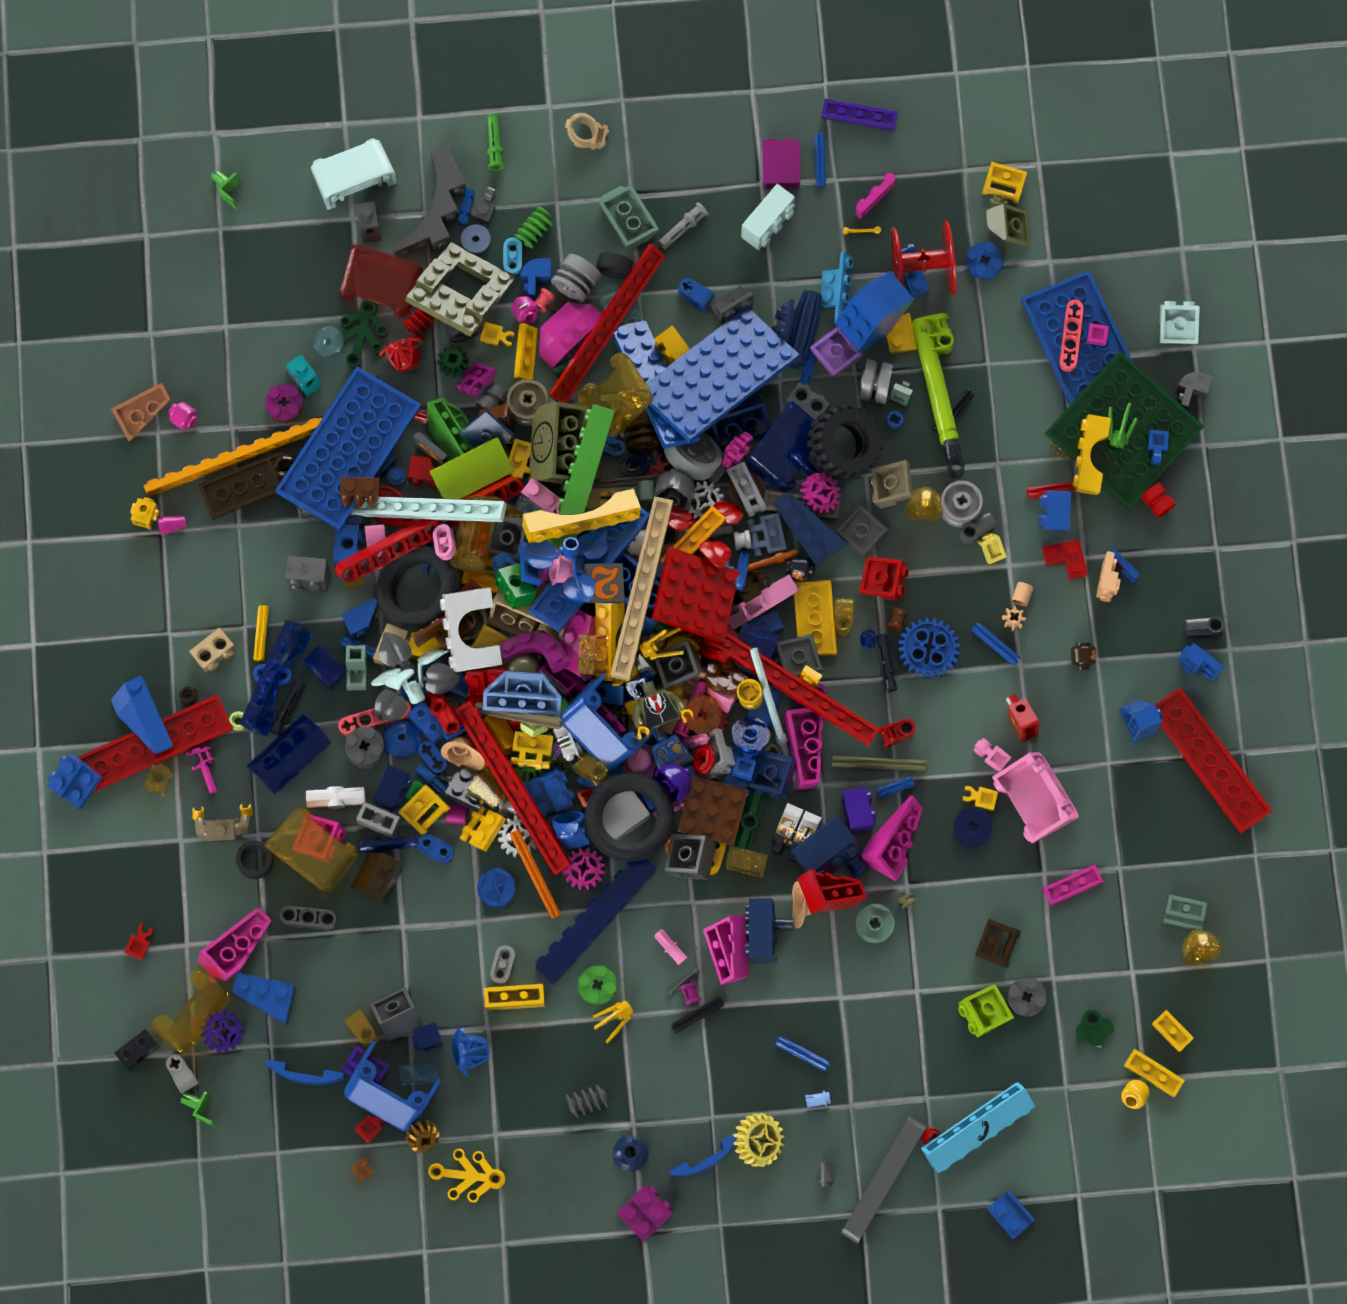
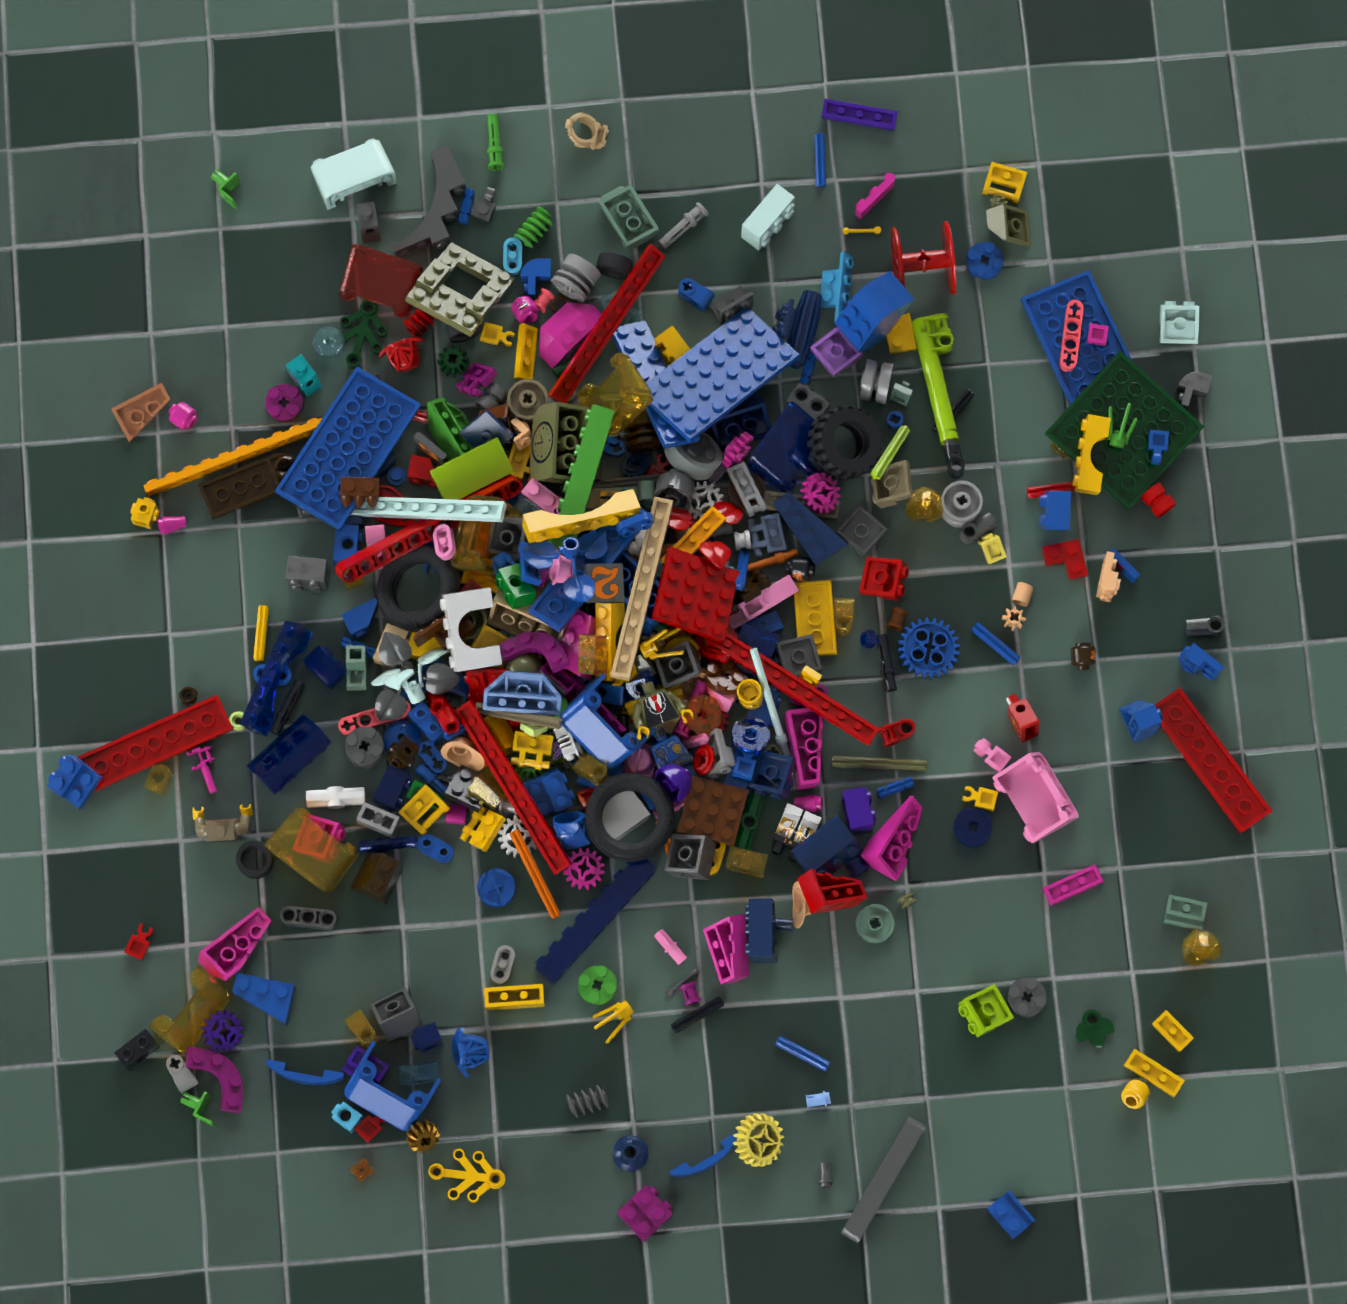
(137, 709): blue wedge -> none
(208, 646): tan brick -> none
(225, 1072): none -> magenta plate
(355, 1118): none -> medium azure brick
(402, 753): none -> dark brown brick
(476, 231): sand blue piece -> none
(523, 433): none -> light nougat bracket
(636, 523): none -> blue plate
(781, 164): magenta panel -> none
(809, 803): none -> dark pink cone
(890, 452): none -> lime axle
(915, 280): blue plate -> none
(927, 1132): red plate -> none
(978, 1127): medium azure brick -> none
(991, 941): dark brown plate -> none

